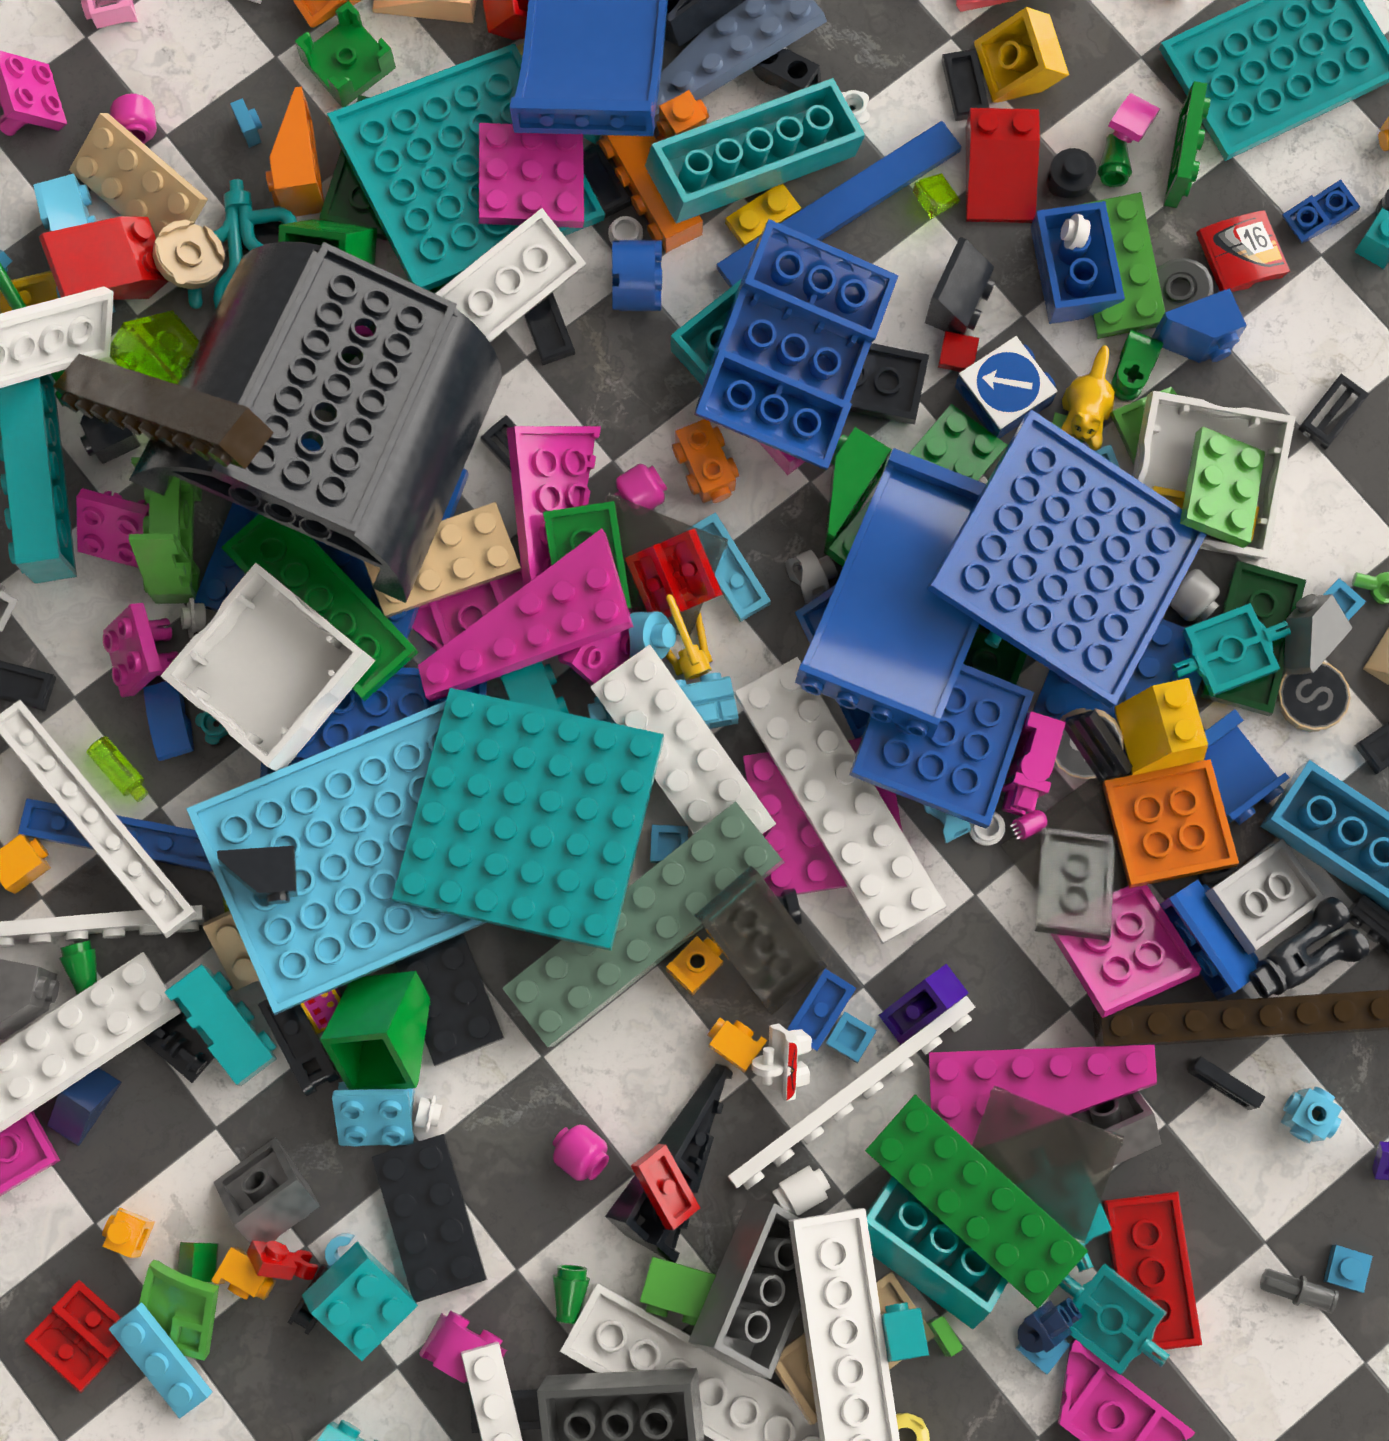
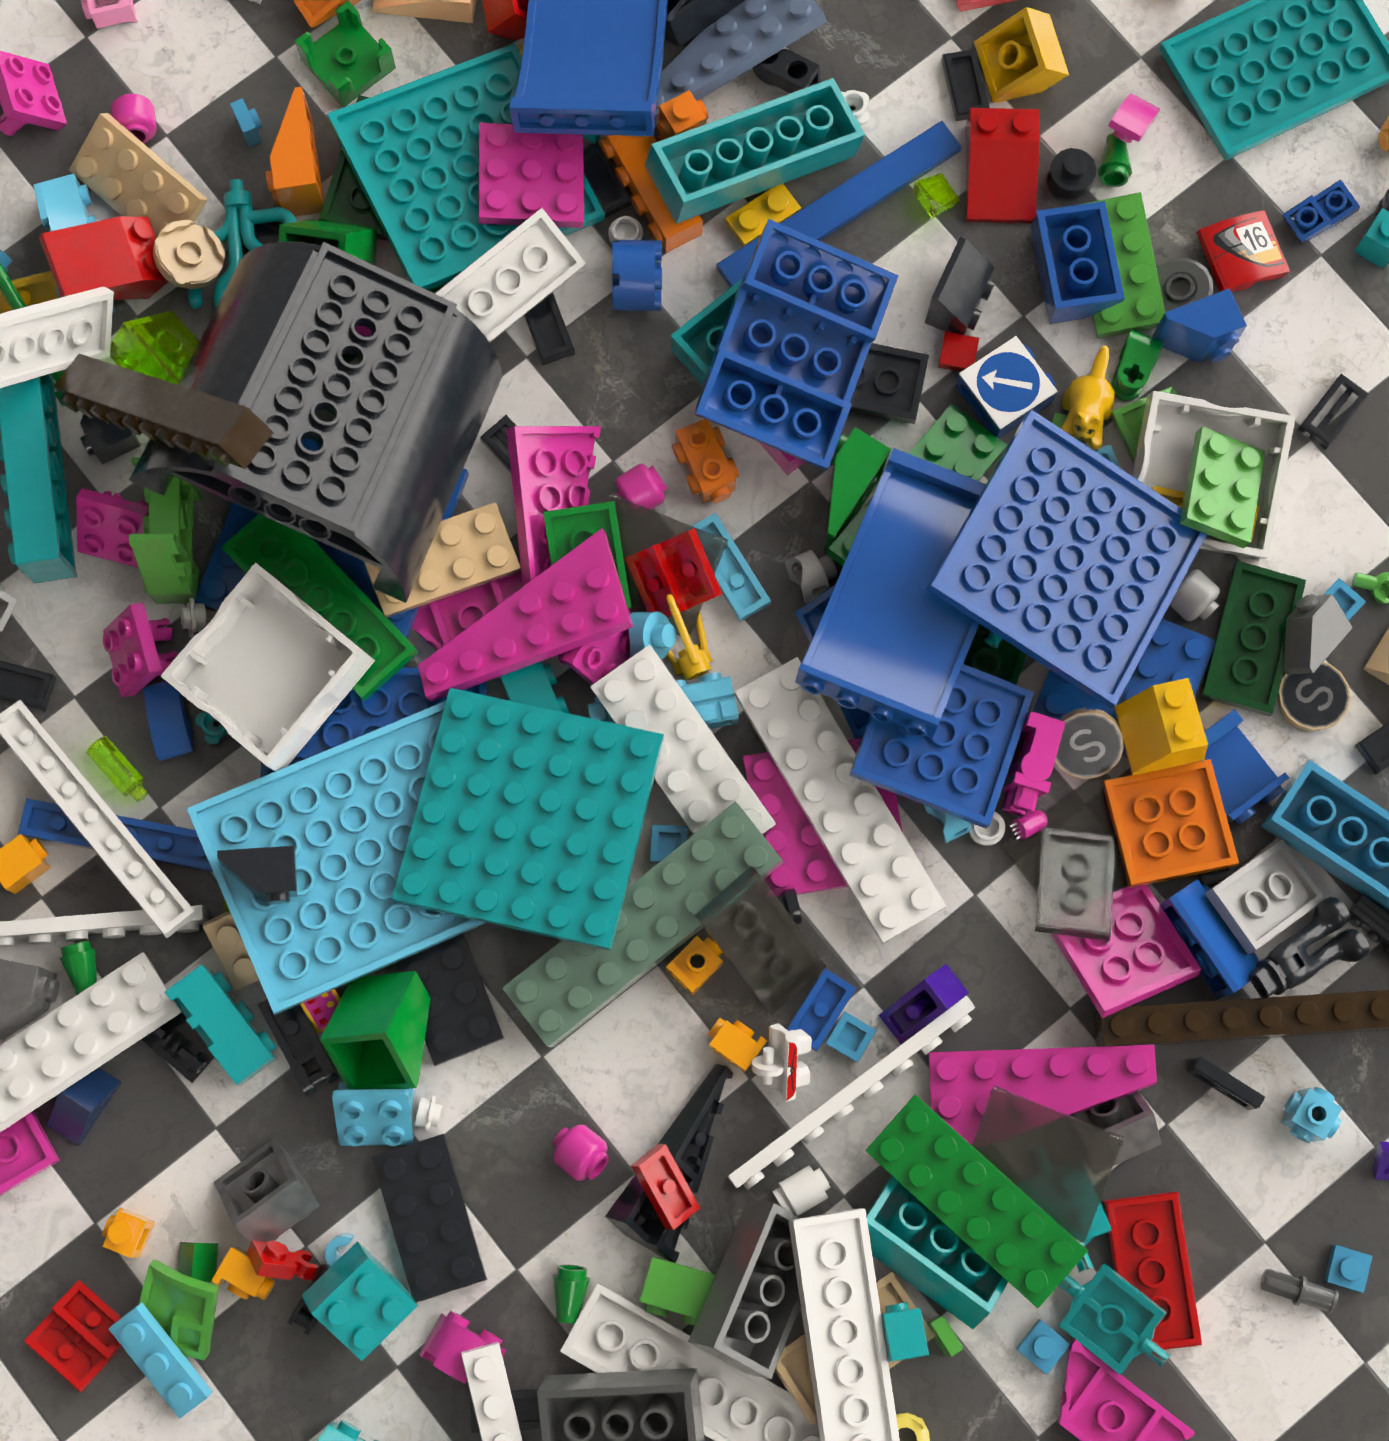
(1048, 1326): dark blue hips -> none
(1075, 232): white plate -> none
(1092, 746): black tile -> none
(1187, 141): green plate -> none
(1231, 649): teal plate -> none

